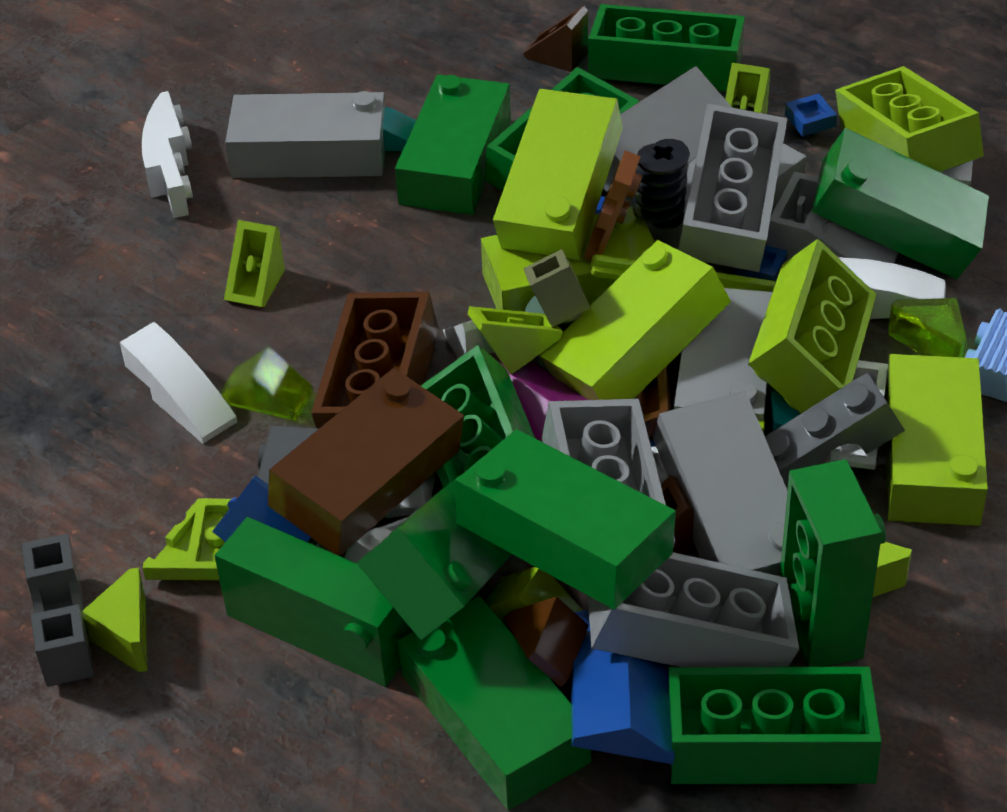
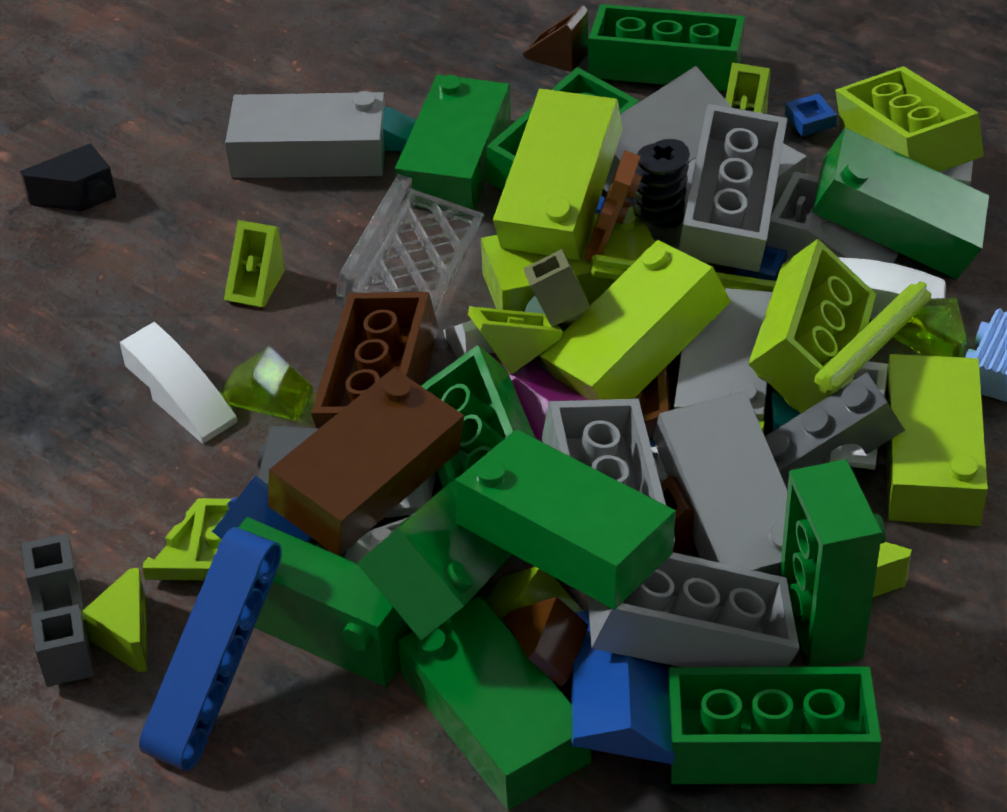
(70, 181): none -> black slope
(165, 154): white slope -> none
(210, 648): none -> blue beam
(383, 232): none -> clear fence
(872, 338): none -> lime axle

